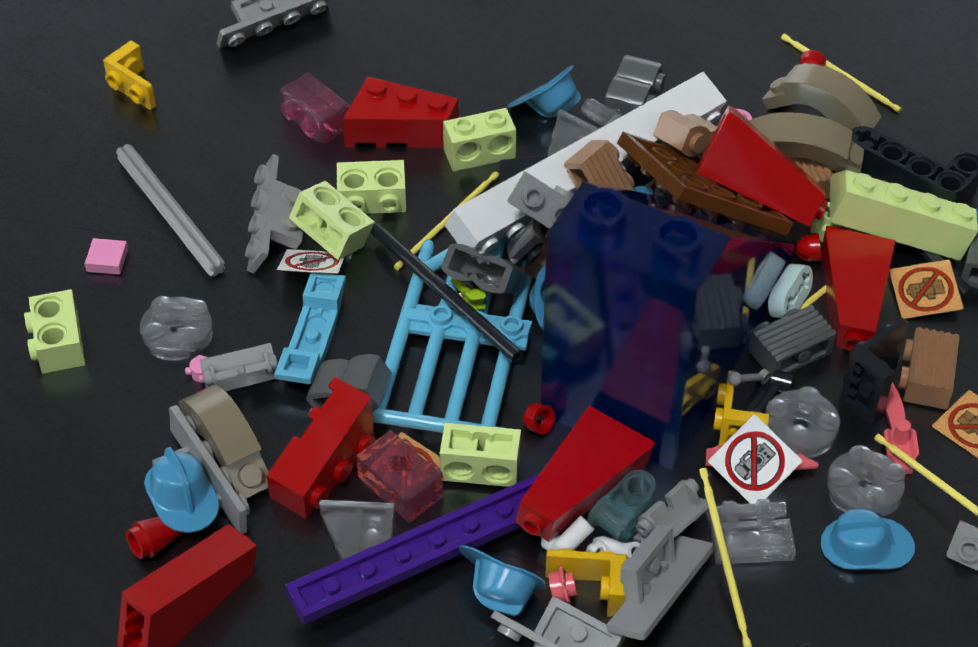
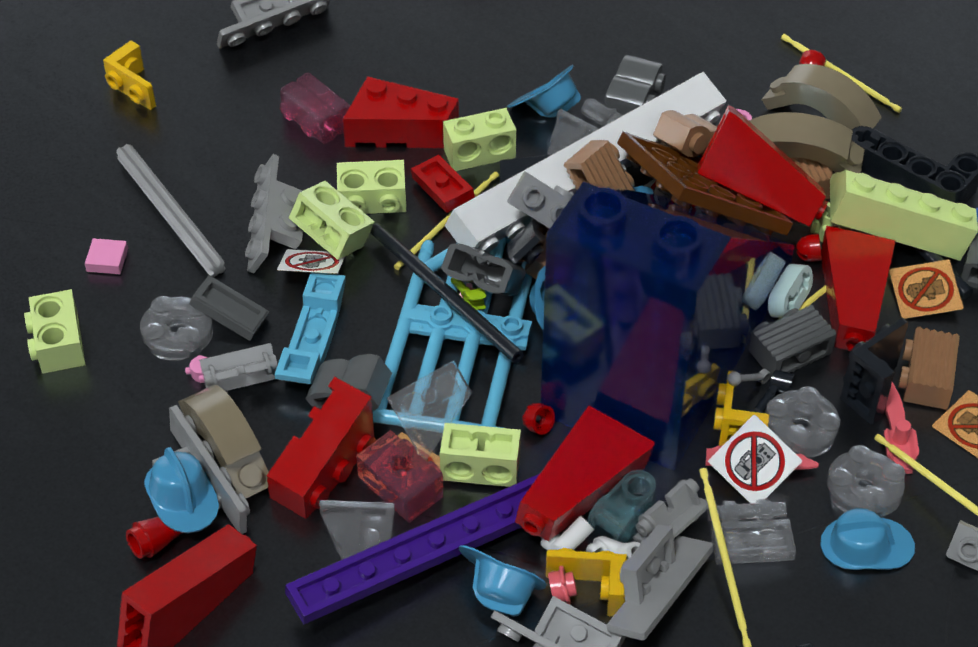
(229, 307): none -> dark grey tile
(430, 404): none -> clear wing
(442, 183): none -> red plate

